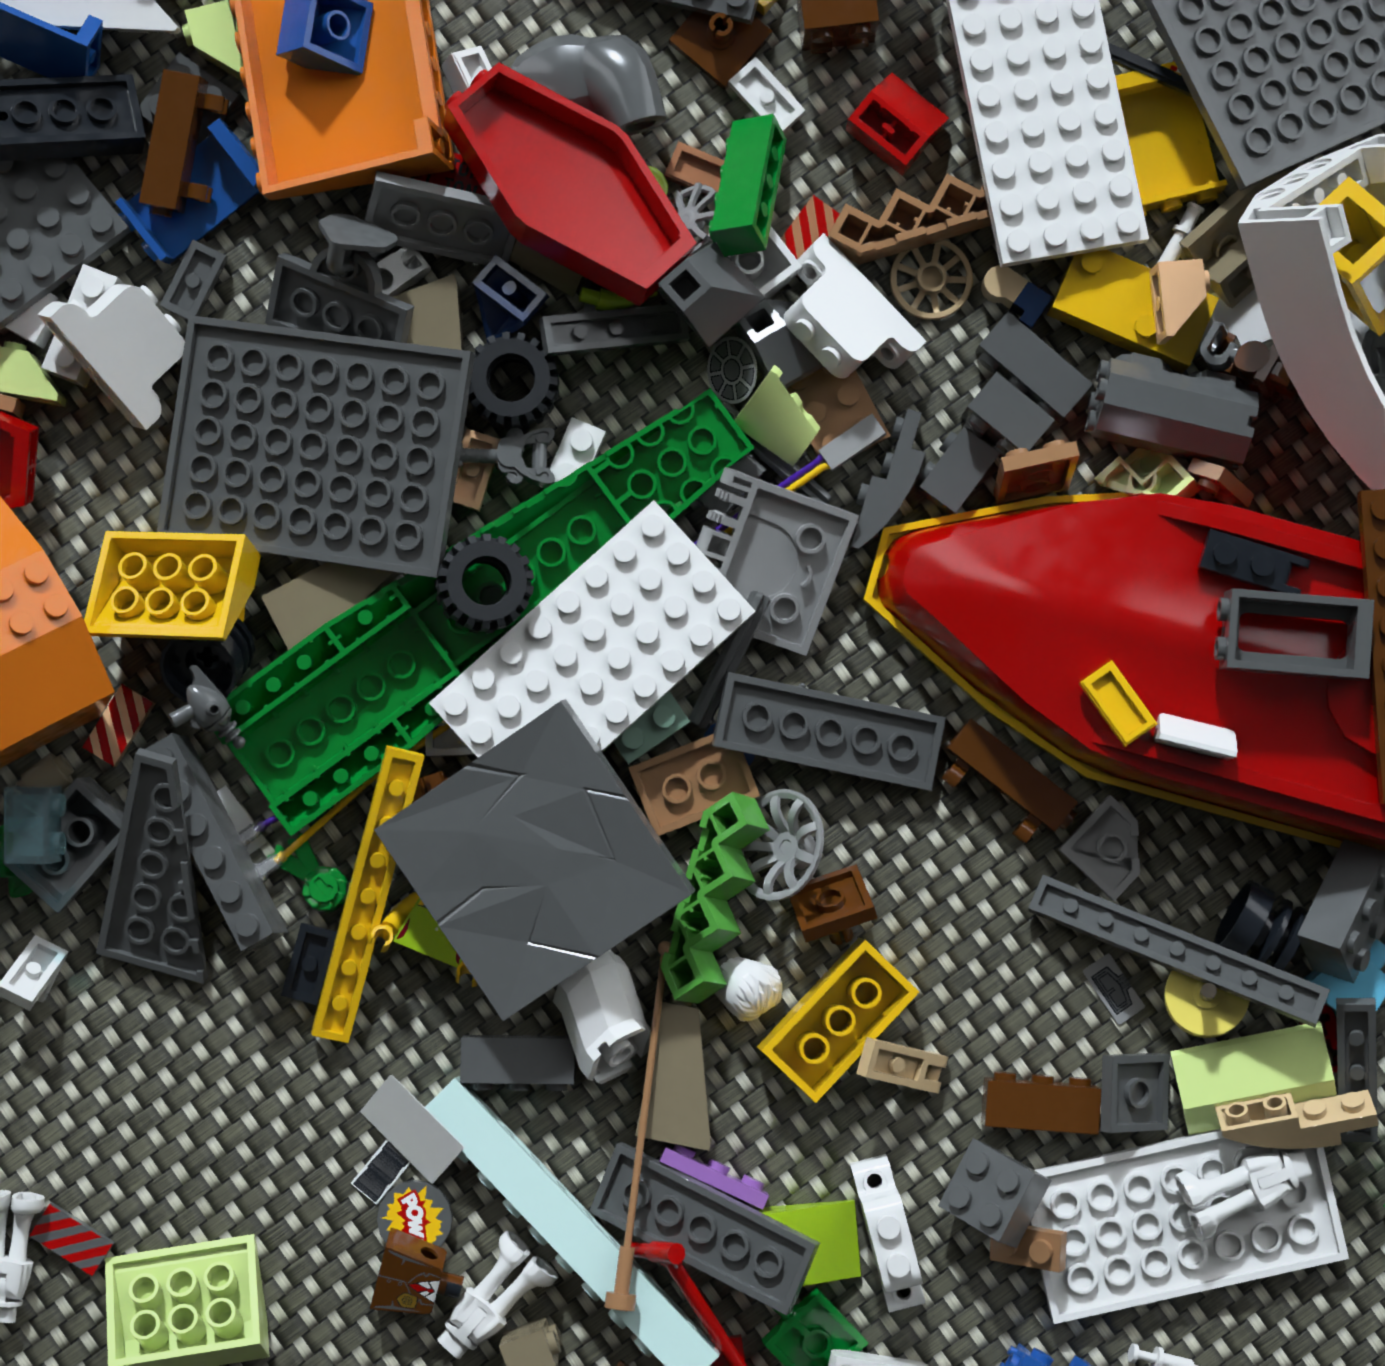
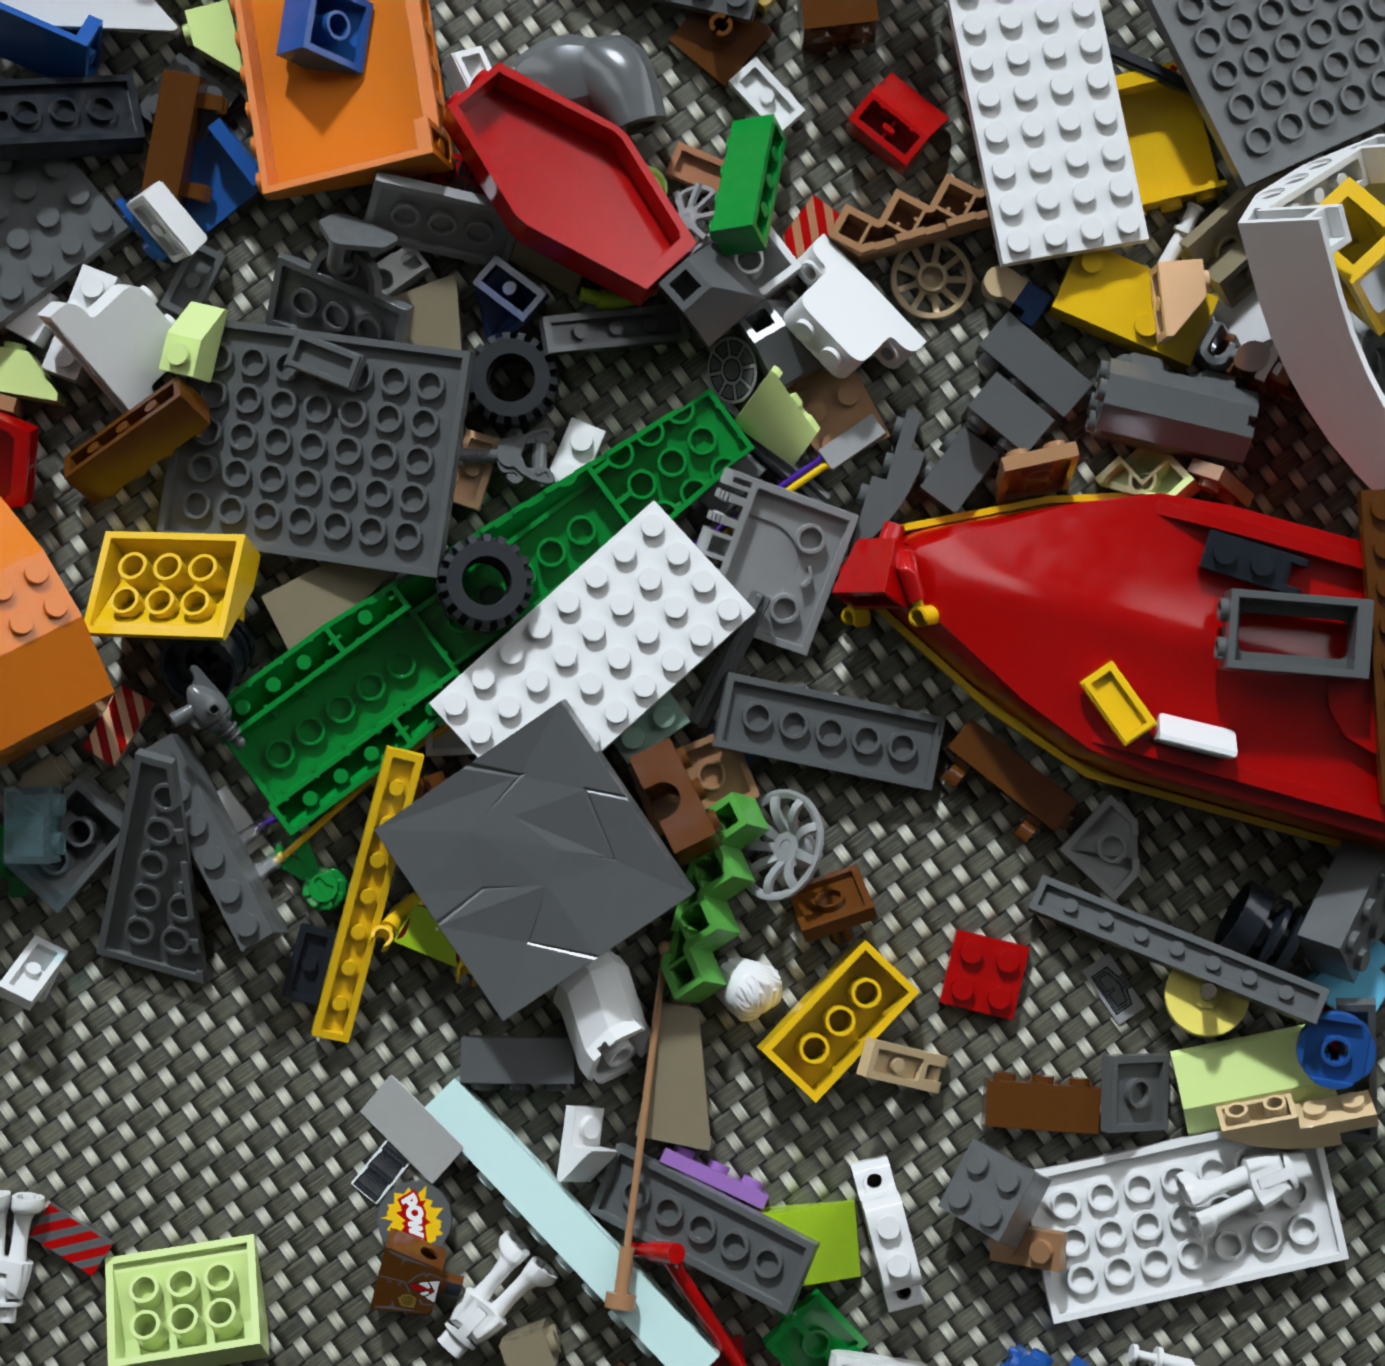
(137, 441): none -> reddish brown brick
(167, 221): none -> white slope
(194, 342): none -> yellowish green slope
(325, 361): none -> dark grey tile
(580, 1149): none -> white slope
(691, 828): none -> reddish brown arch
(882, 576): none -> red torso
(984, 974): none -> red plate
(1348, 1067): none -> blue plate

